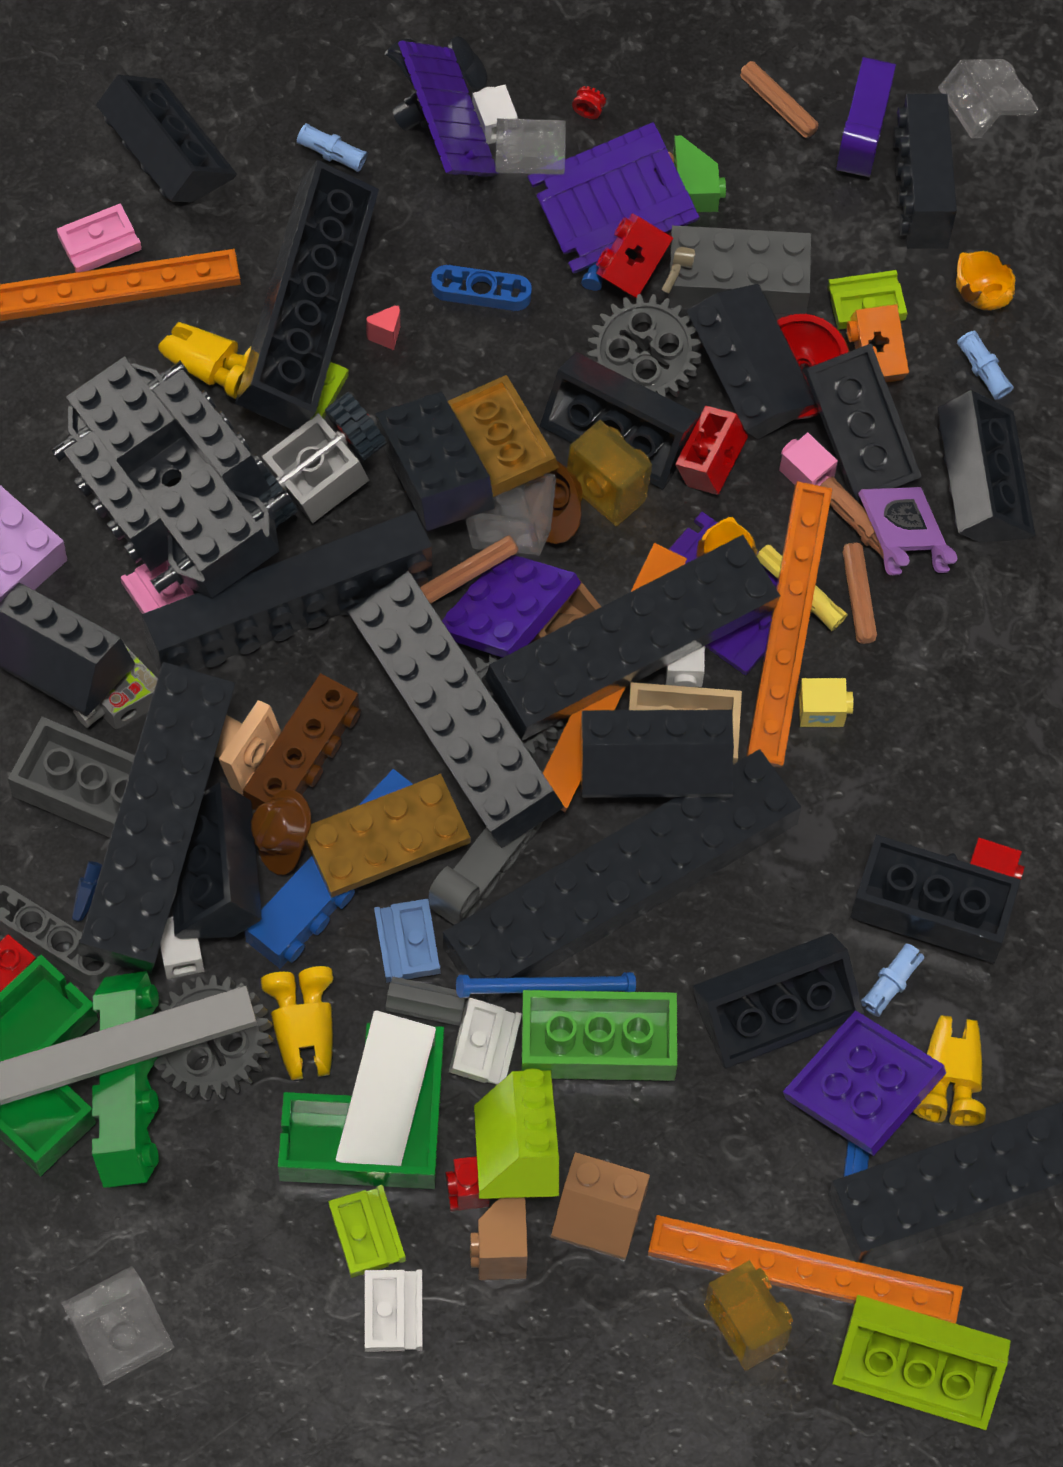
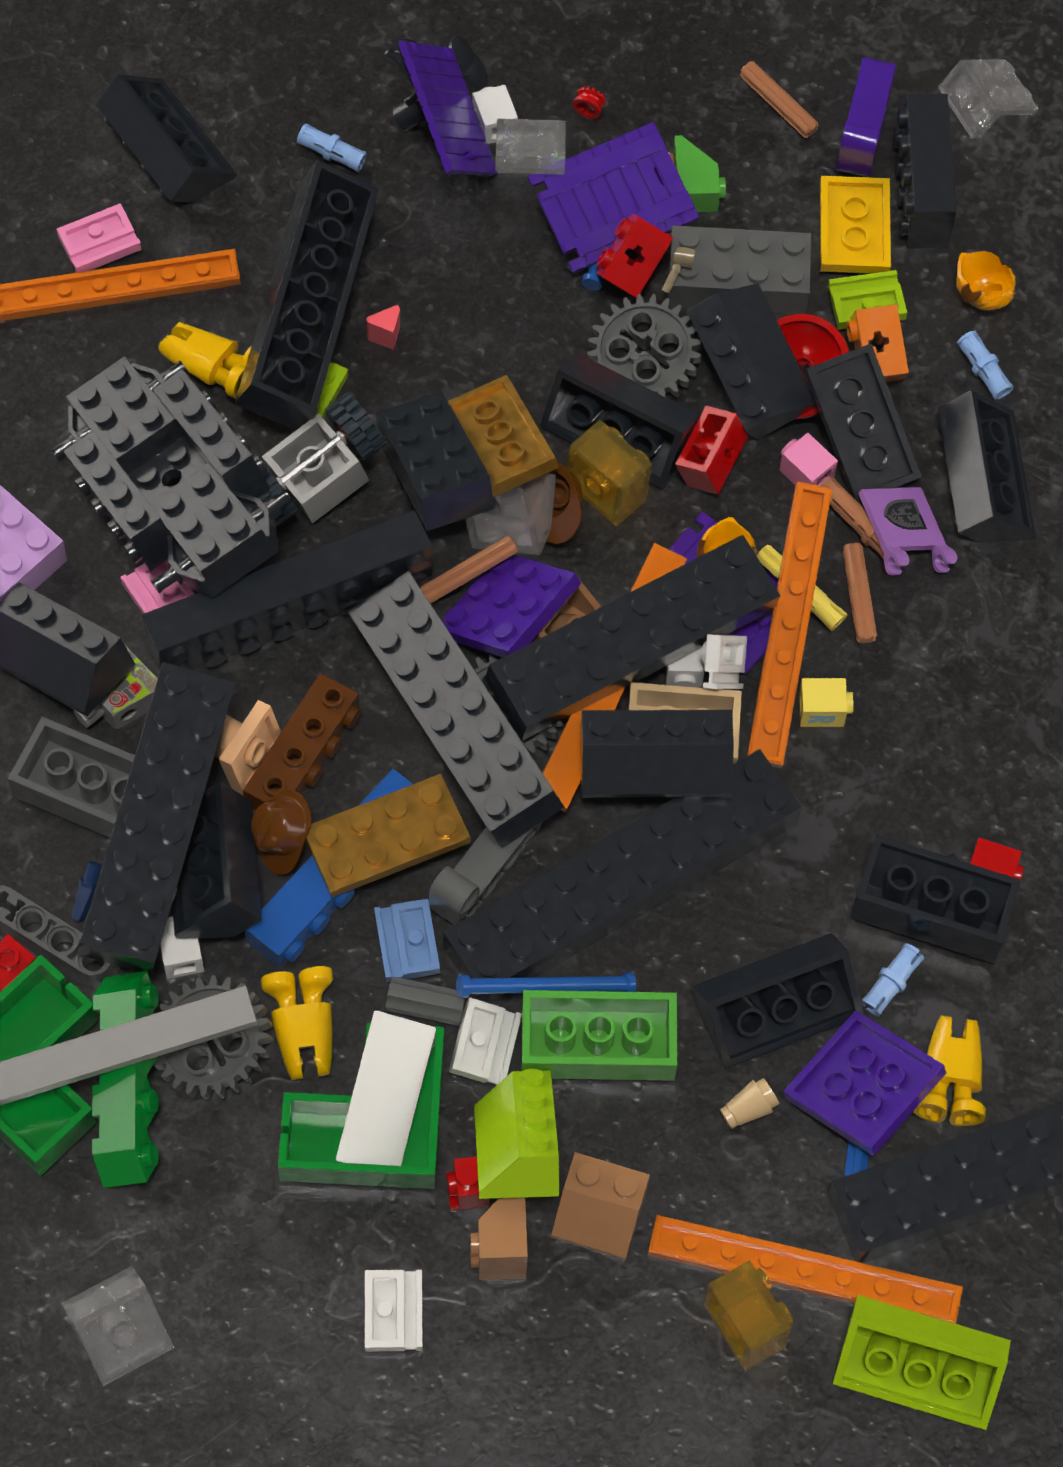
(366, 1231): lime plate -> none
(491, 299): blue beam -> none
(724, 660): none -> white plate
(750, 1104): none -> tan cone
(855, 224): none -> yellow plate

